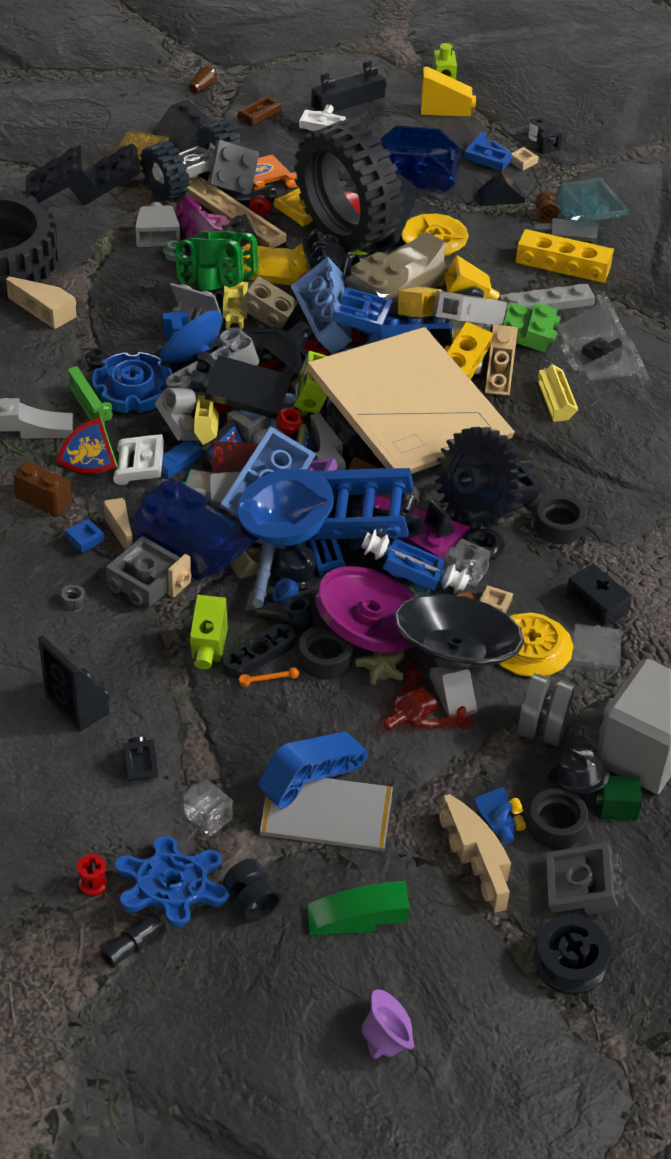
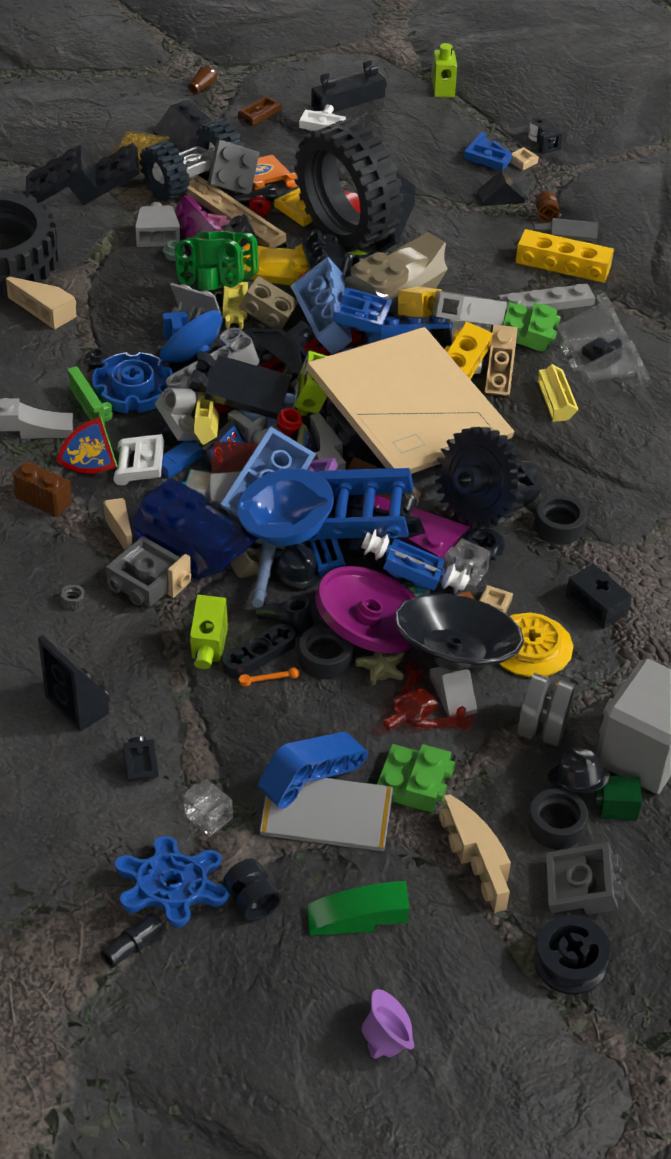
(85, 535): blue plate -> none
(87, 874): red bush -> none
(284, 589): blue tile -> none
(417, 775): none -> bright green plate
(423, 156): clear blue slope -> none
(438, 520): black slope -> none
(439, 225): yellow piece -> none
(445, 95): yellow slope -> none
(468, 280): yellow torso -> none
(495, 812): blue piece -> none
(590, 201): clear light blue slope -> none
(596, 646): clear piece -> none

